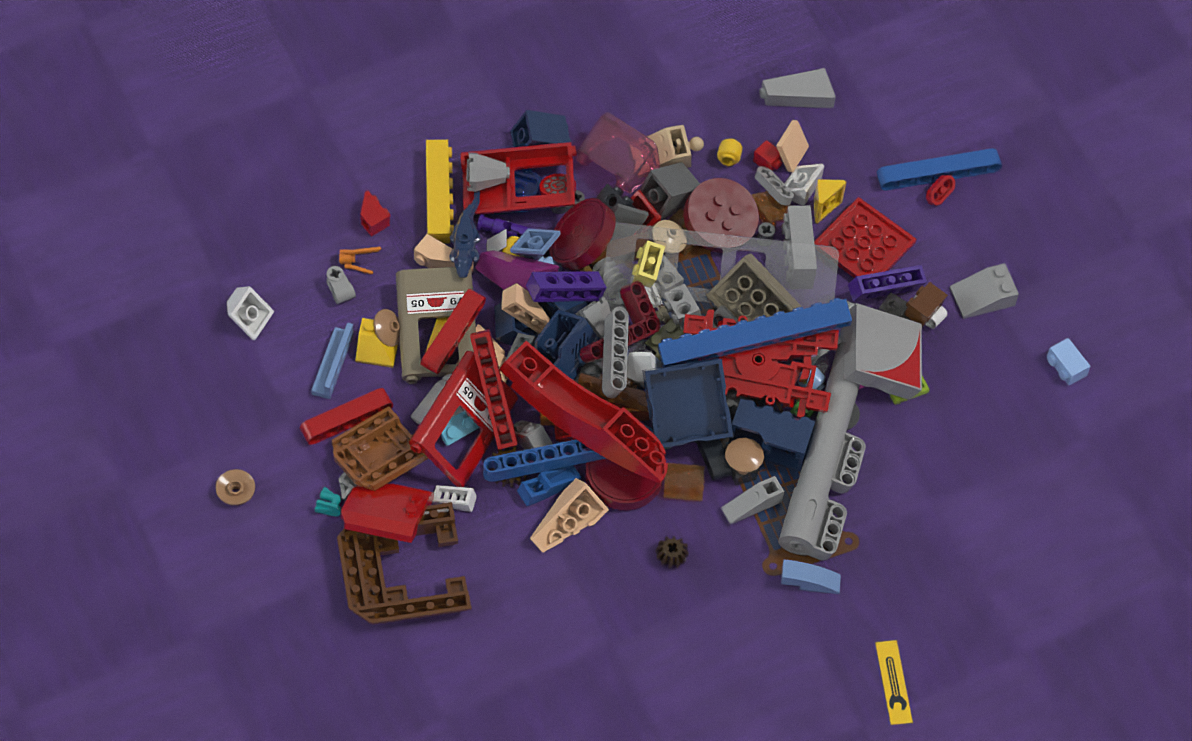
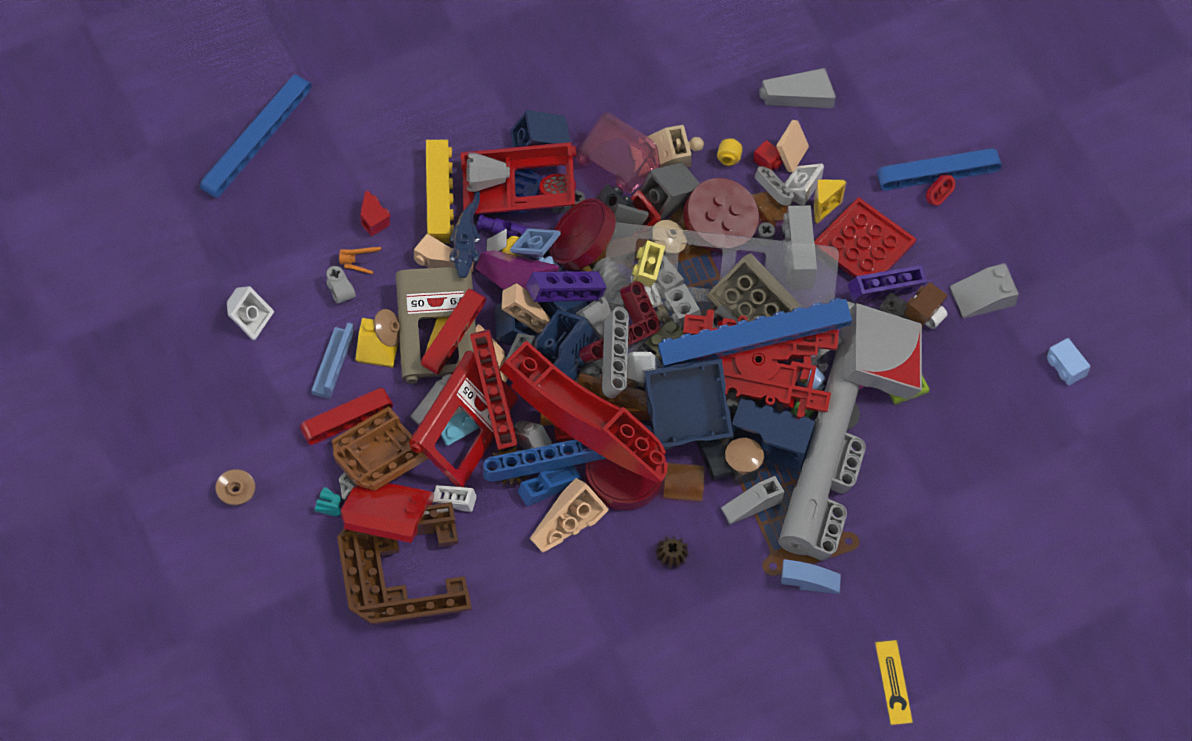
(255, 136): none -> blue beam

